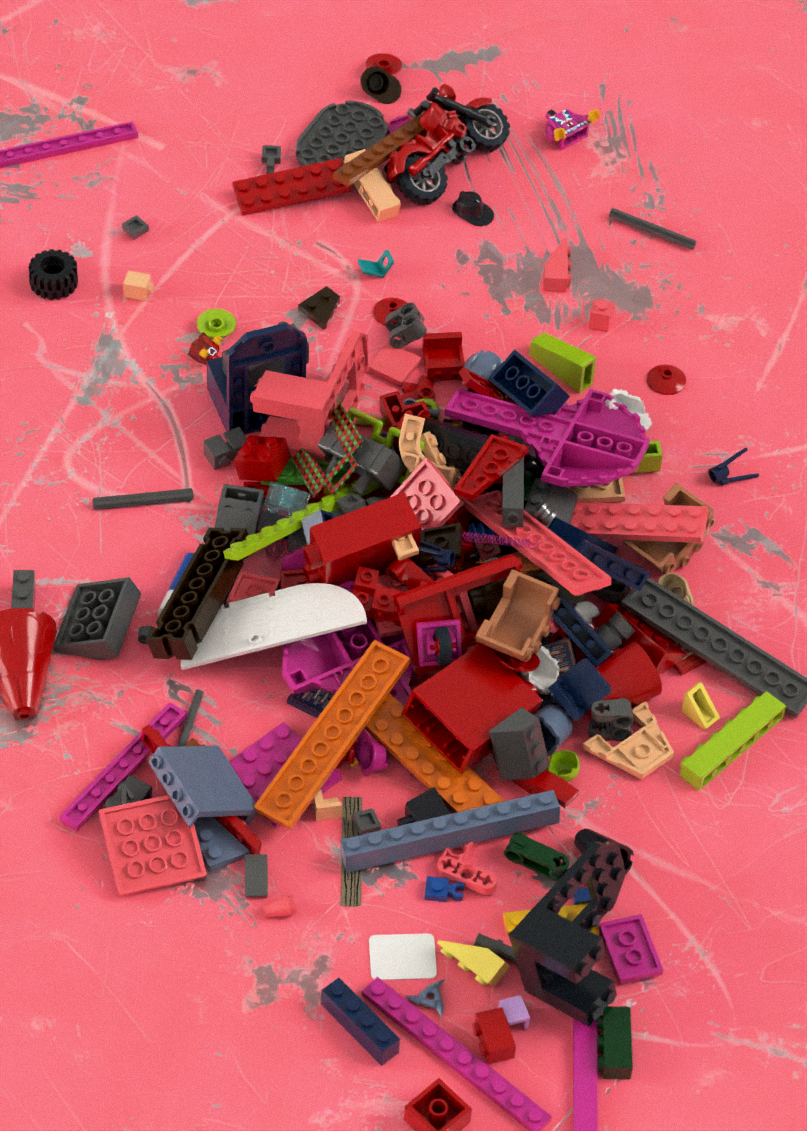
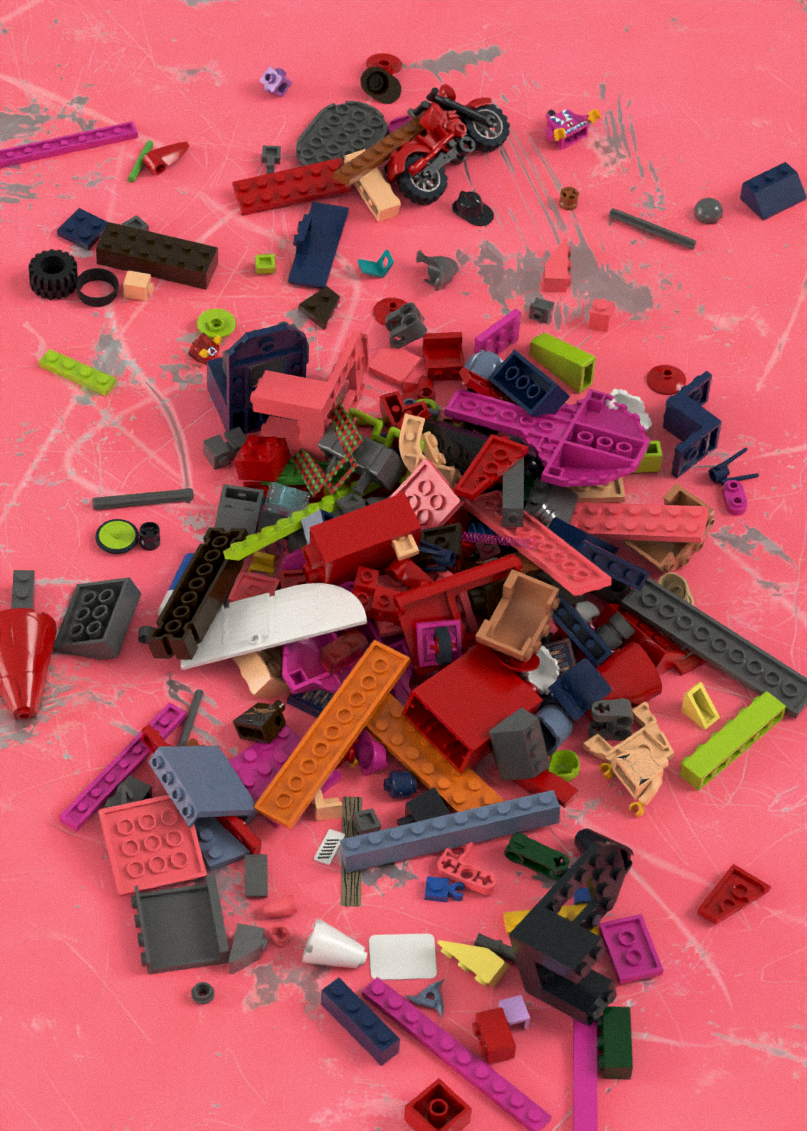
(77, 372): none -> lime plate
(82, 229): none -> dark blue plate
(92, 275): none -> black tyre
(117, 536): none -> lime wheel
(136, 169): none -> bright green bar
(149, 536): none -> black wheel
(157, 255): none -> dark brown brick
(160, 158): none -> red piece
(181, 927): none -> dark grey panel
(202, 987): none -> dark grey plate
(246, 947): none -> flat silver slope
(261, 722): none -> dark brown torso
(263, 562): none -> yellow piece
(263, 672): none -> light nougat slope
(265, 263): none -> lime plate
(276, 81): none -> medium lavender brick
(279, 929): none -> coral bush
(317, 244): none -> dark blue bracket
(329, 846): none -> white sticker
(332, 947): none -> white cone
(343, 651): none -> clear red brick
(400, 784): none -> dark blue head
(440, 269): none -> dark grey piece
(500, 334): none -> dark pink plate
(541, 310): none -> dark grey bracket
(568, 198): none -> dark orange wheel
(638, 773): none -> light nougat torso
(691, 424): none -> dark blue bracket
(708, 210): none -> dark grey hair
(732, 894): none -> red wing
(734, 497): none -> dark pink plate
(773, 191): none -> dark blue slope

